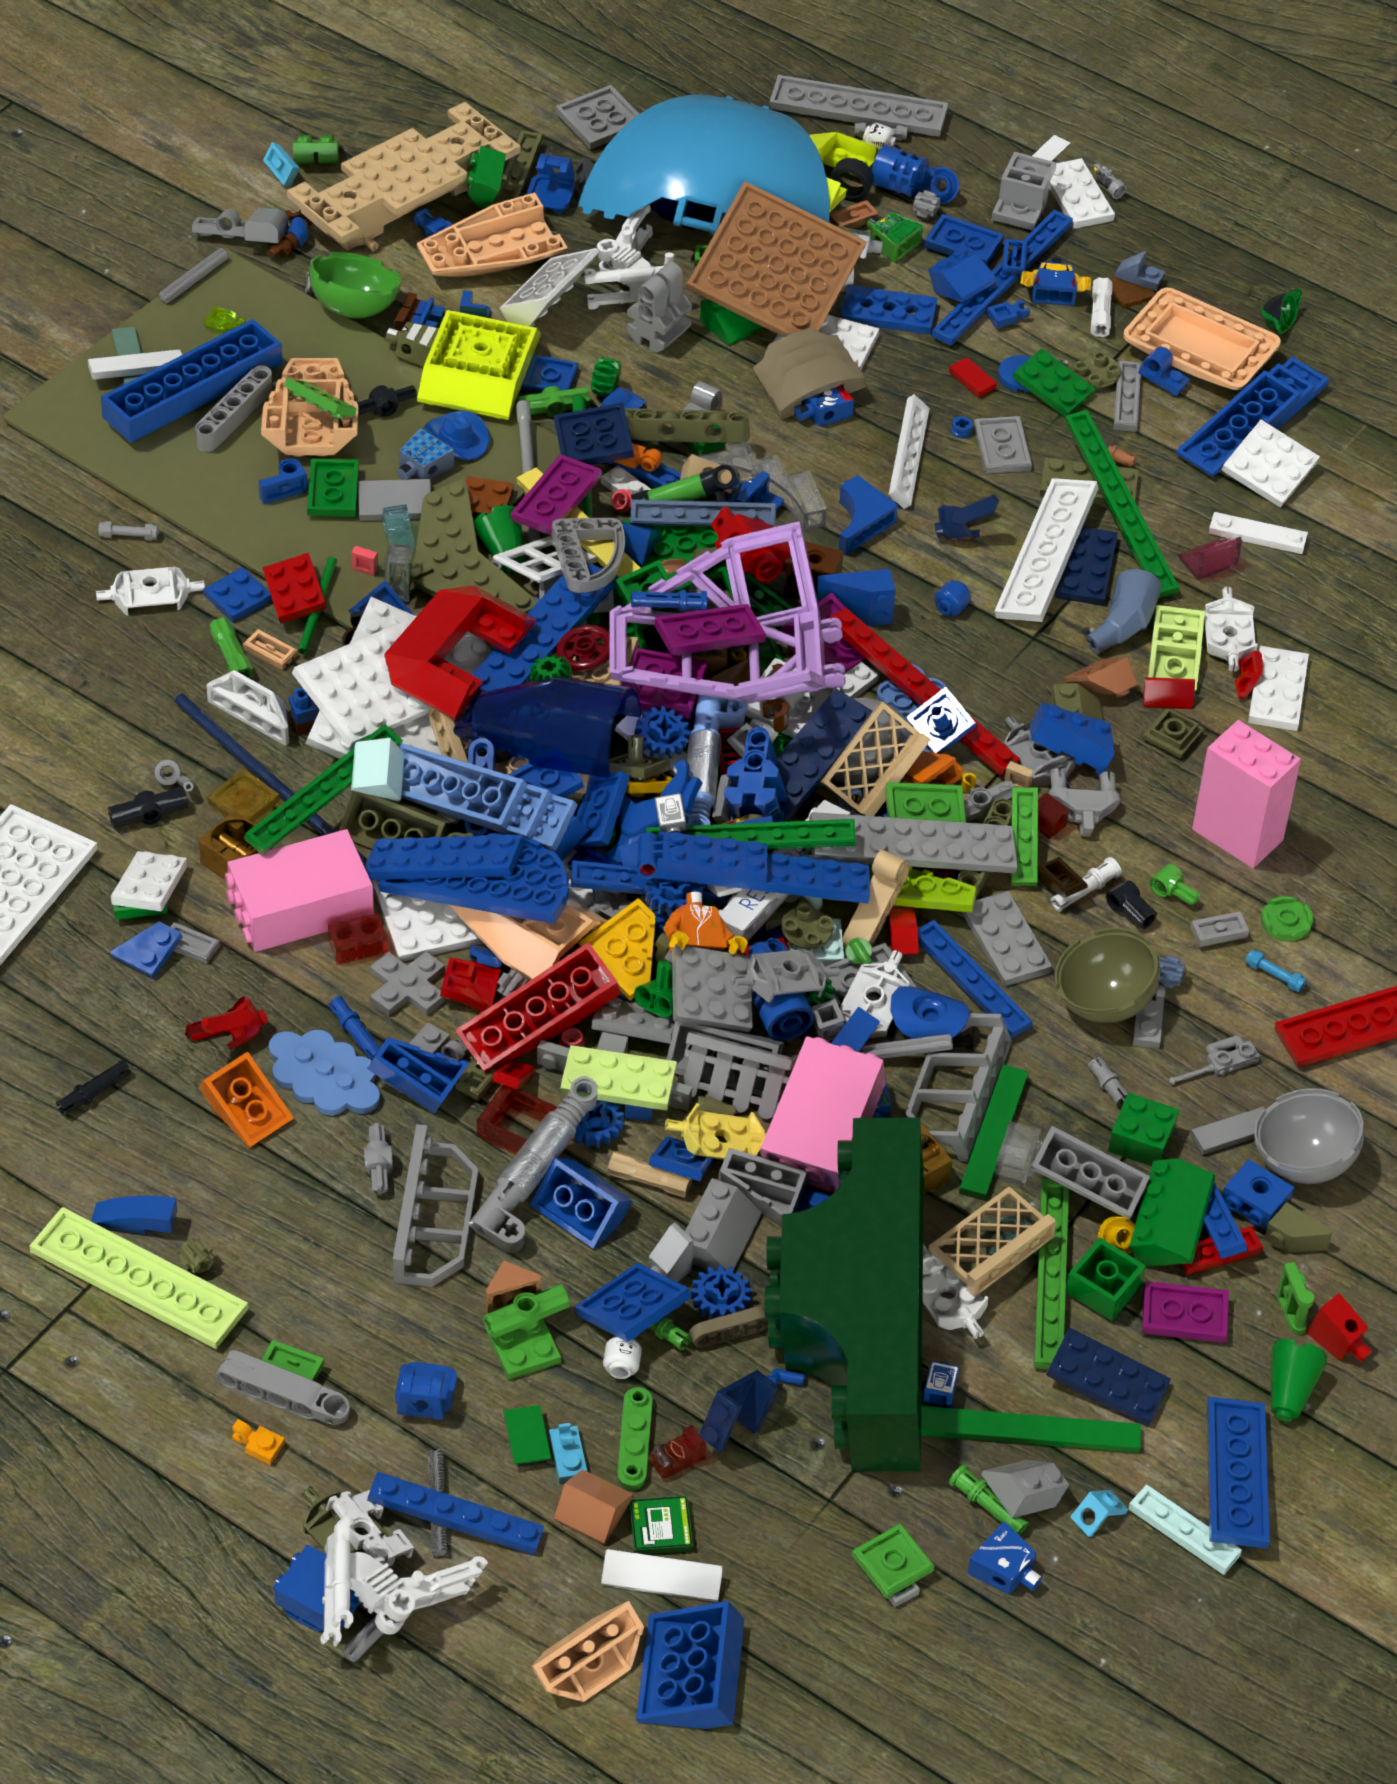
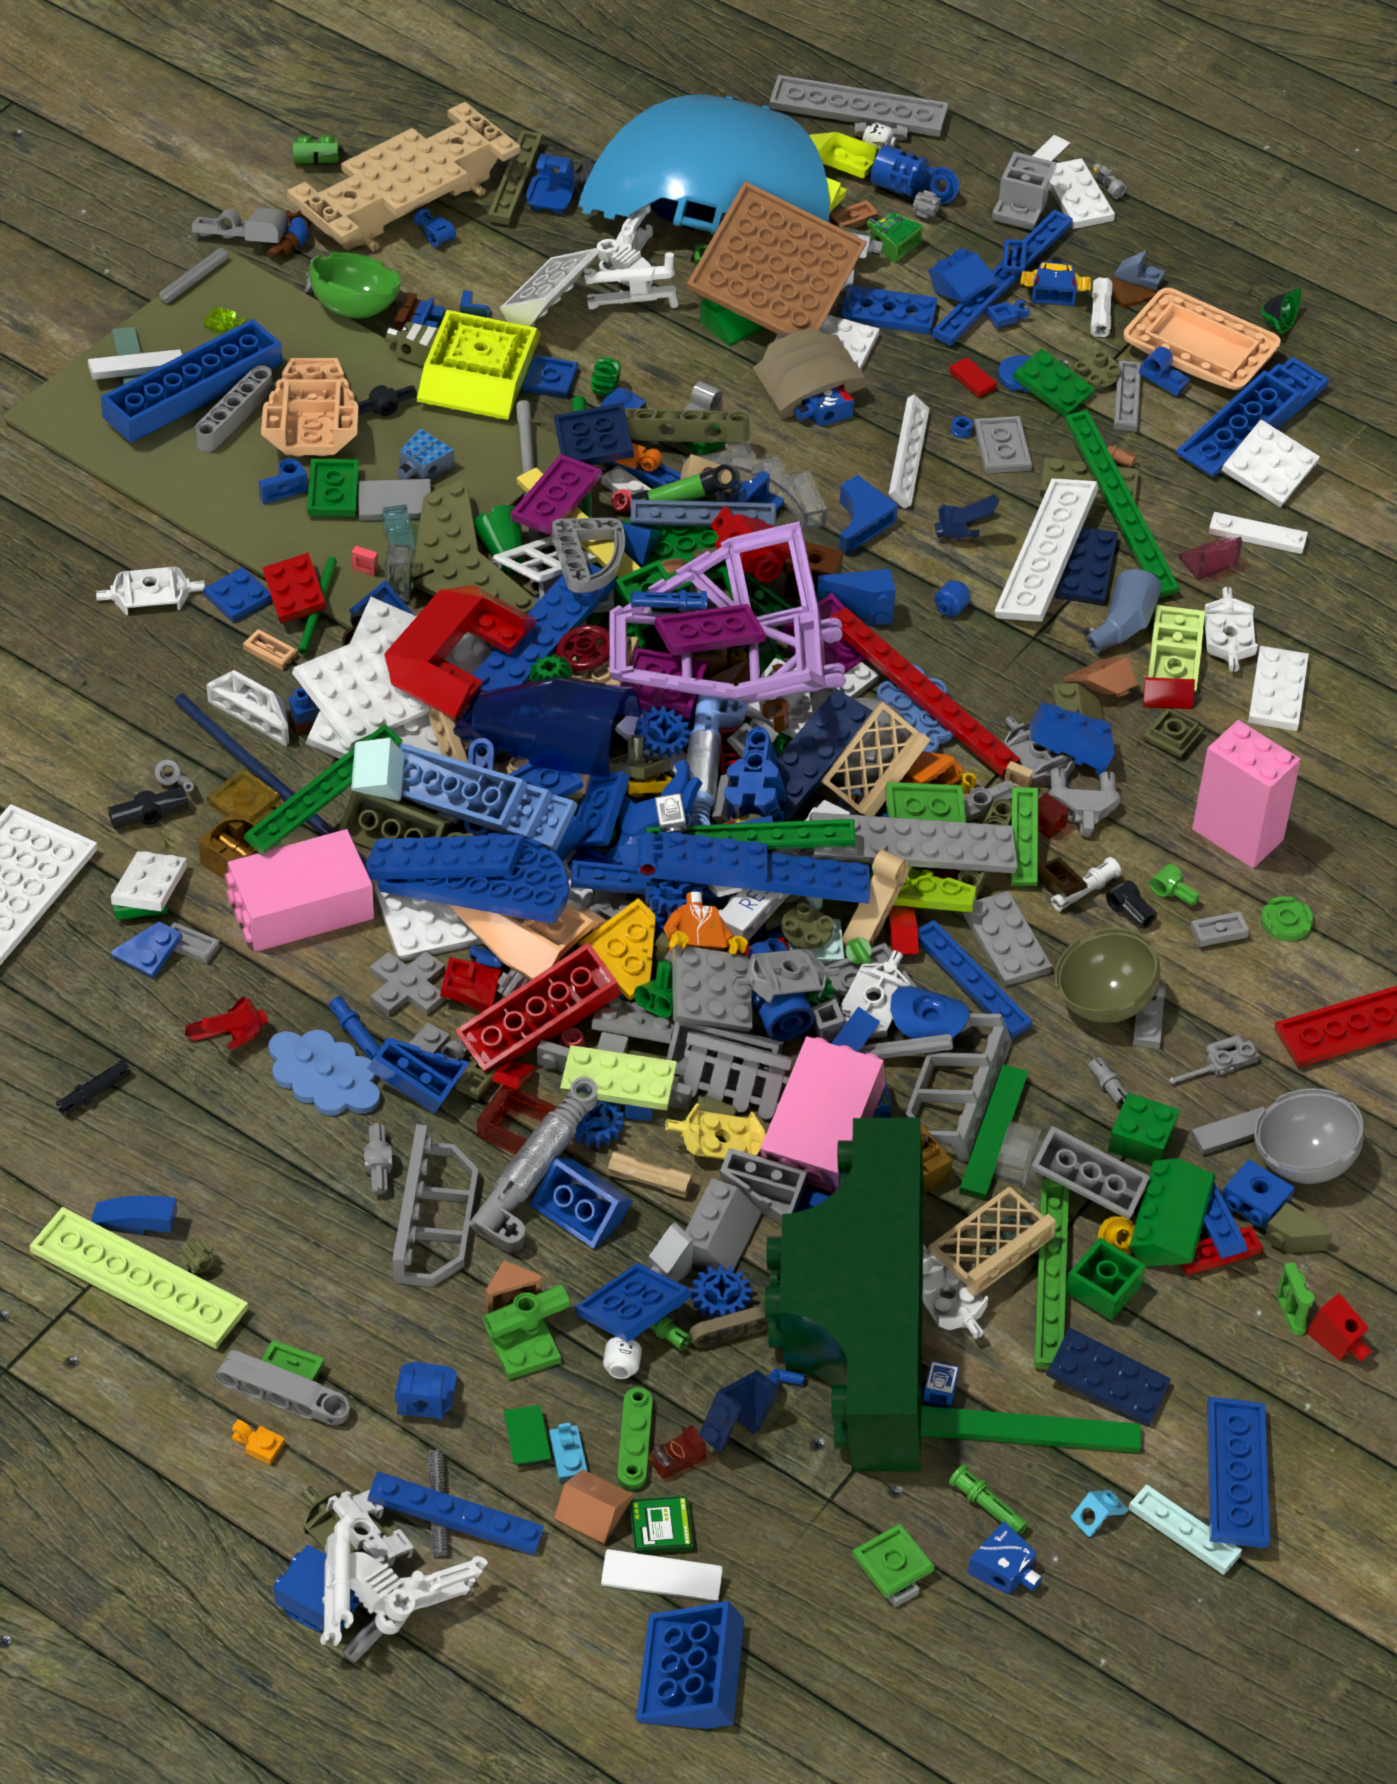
(149, 532): light grey bar -> none
(226, 640): bright green axle -> none
(245, 1100): orange slope -> none
(281, 164): medium azure plate -> none
(321, 398): bright green plate -> none
(357, 938): clear red brick -> none
(462, 432): blue hat -> none
(485, 176): green slope -> none
(487, 494): dark orange plate -> none
(493, 240): light nougat wedge -> none
(554, 400): bright green piece -> none
(591, 1655): light nougat wedge -> none
(597, 115): light grey plate -> none
(660, 309): light grey connector -> none
(675, 1158): blue tile -> none
(857, 168): black tyre -> none
(942, 721): plate -> none
(954, 234): blue plate -> none
(1026, 1486): light grey slope -> none
(1171, 971): sand blue gear -> none
(1185, 1312): magenta plate -> none
(1250, 670): red slope -> none
(1294, 1376): green cone -> none
(1295, 981): dark azure bar -> none

